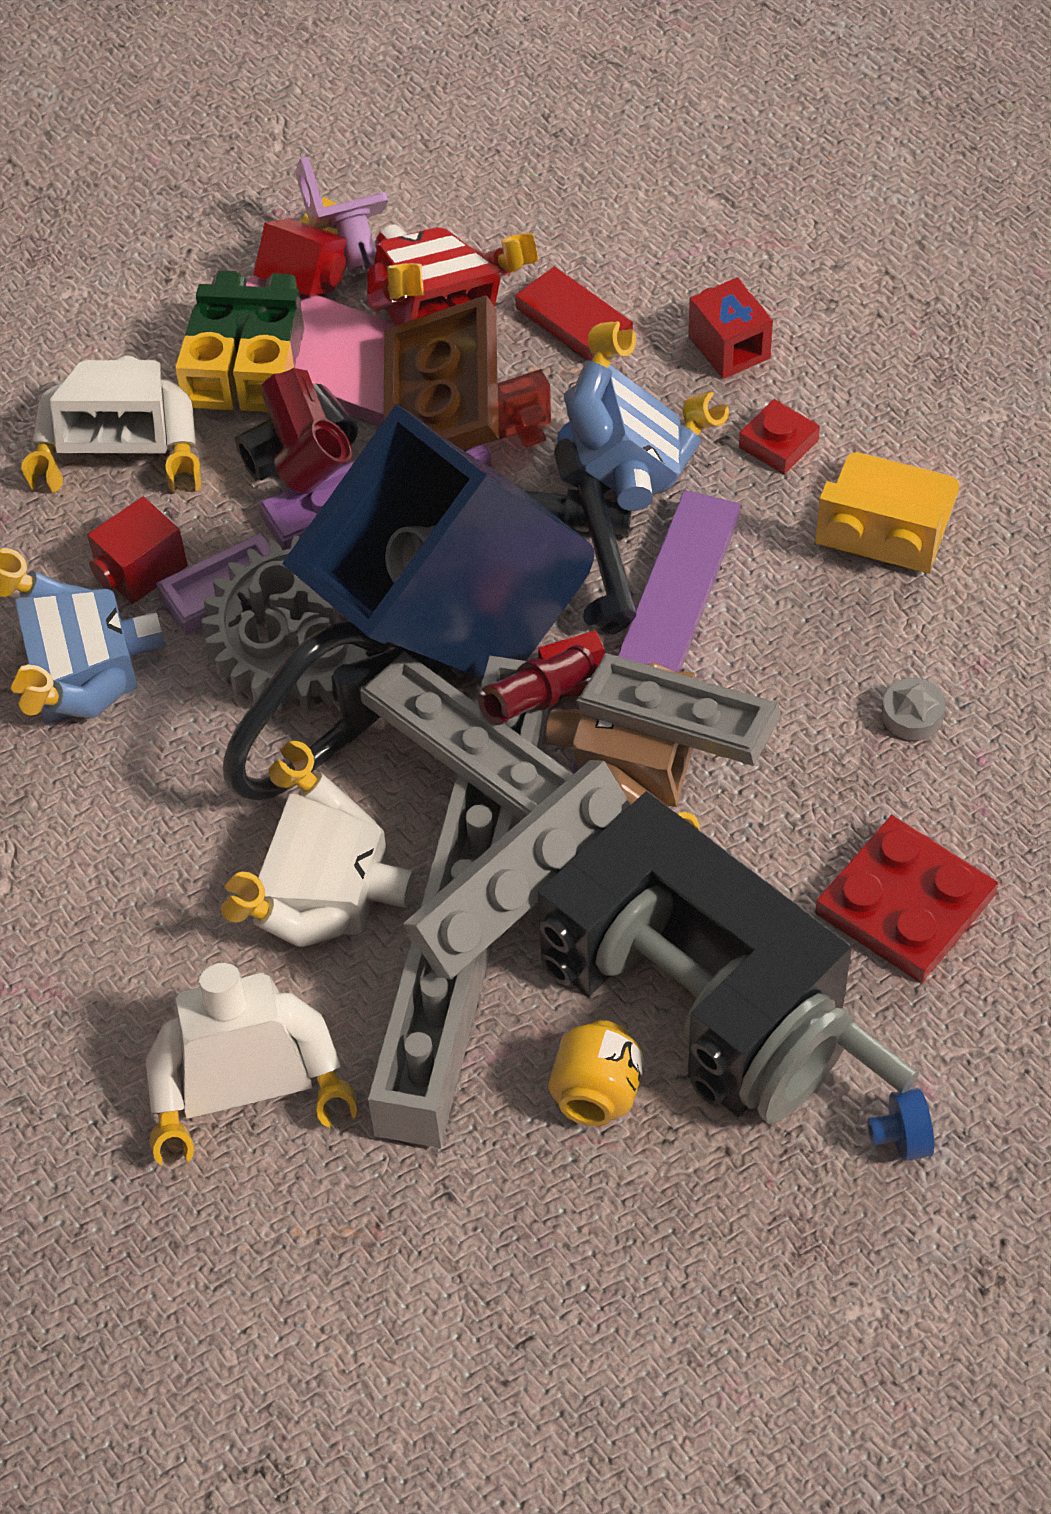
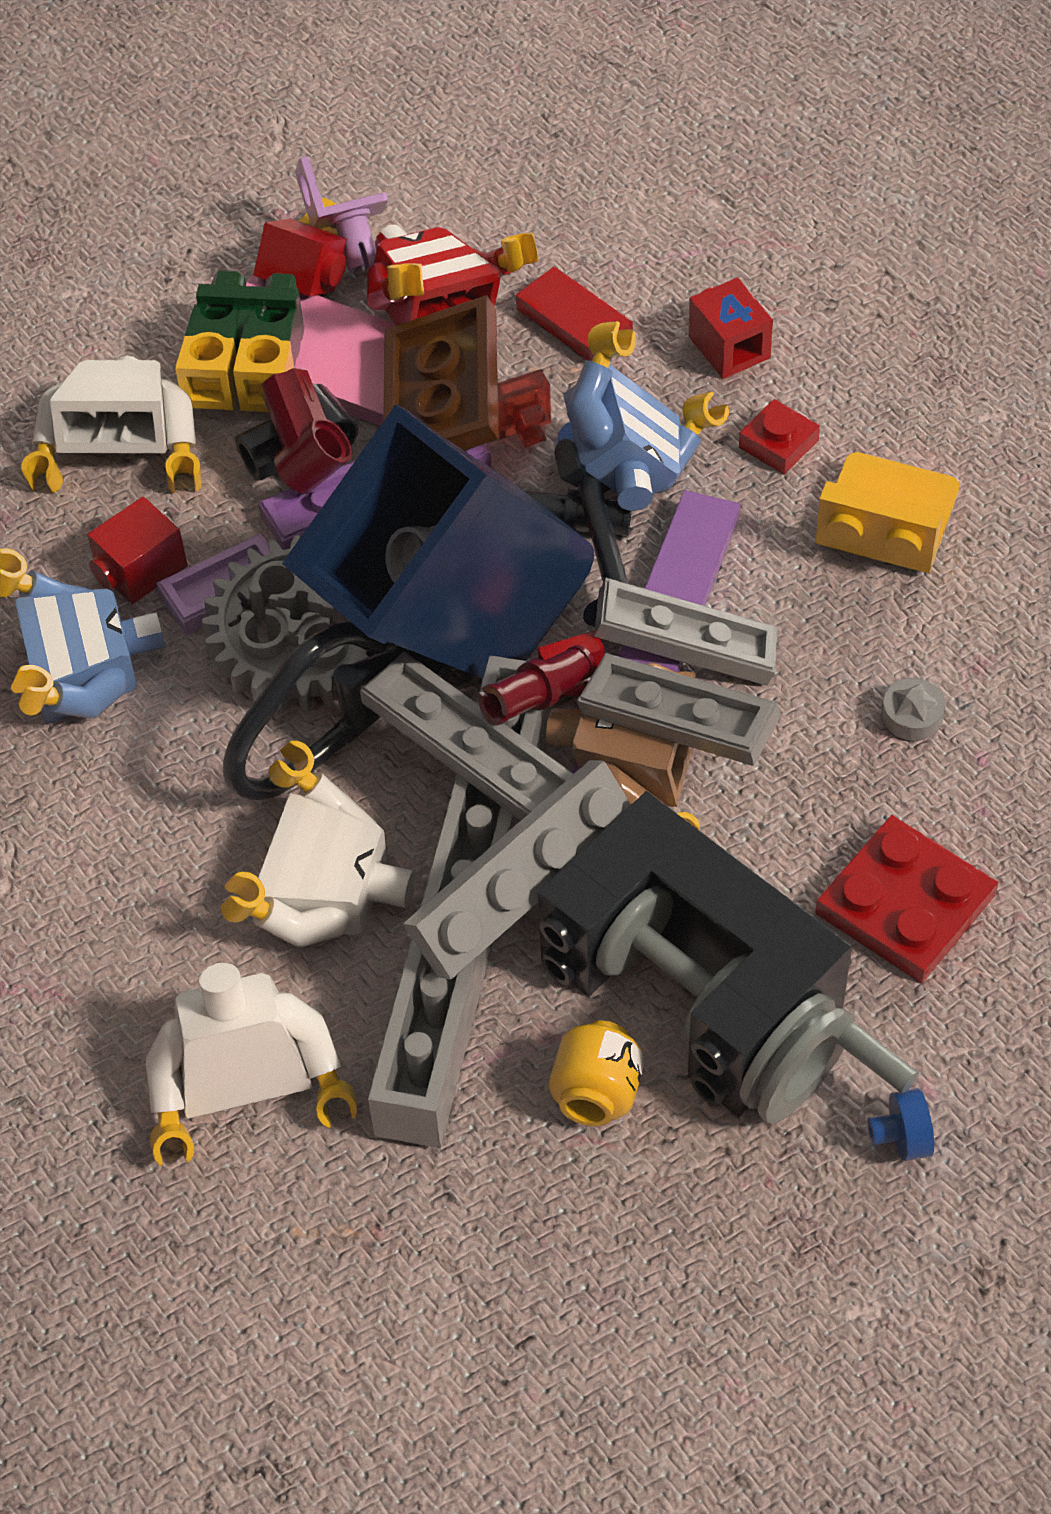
(686, 631): none -> light grey tile

